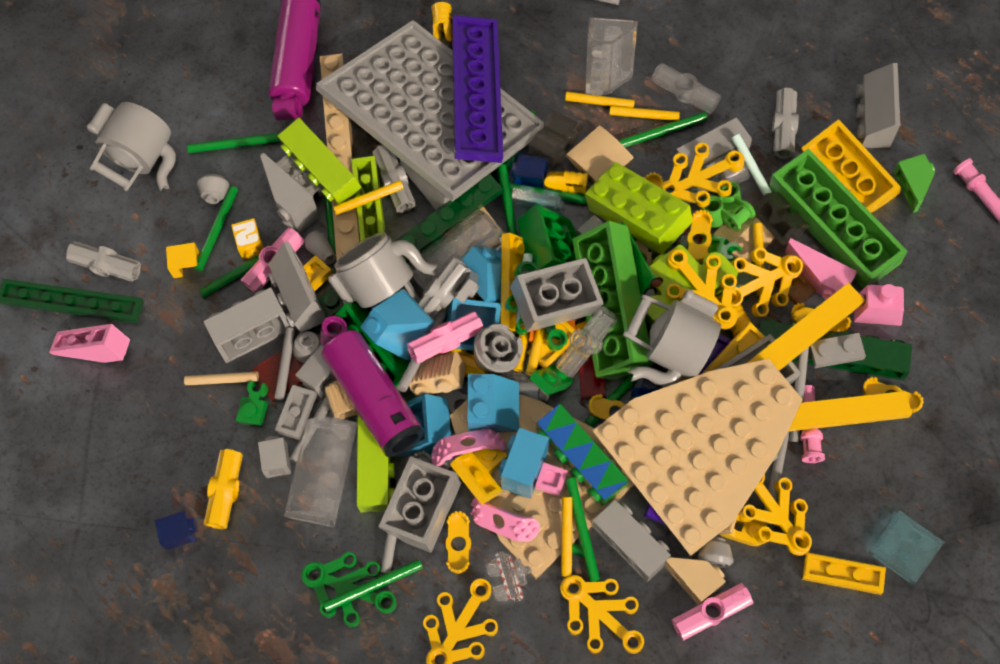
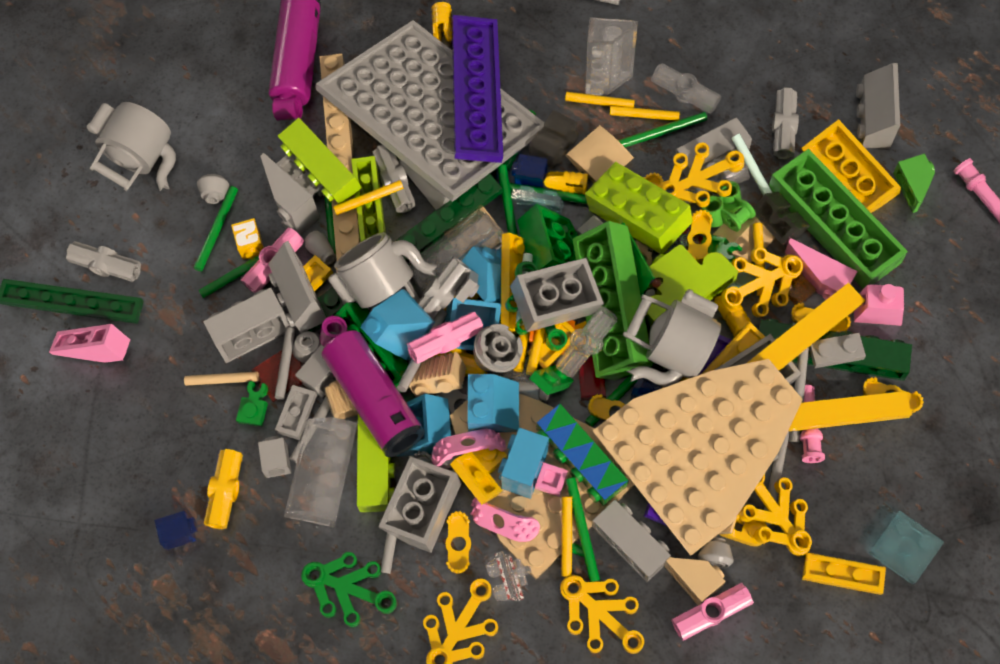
(181, 257): yellow panel -> none
(232, 143): green piece -> none
(372, 585): green bar -> none
(705, 289): yellow plant -> none

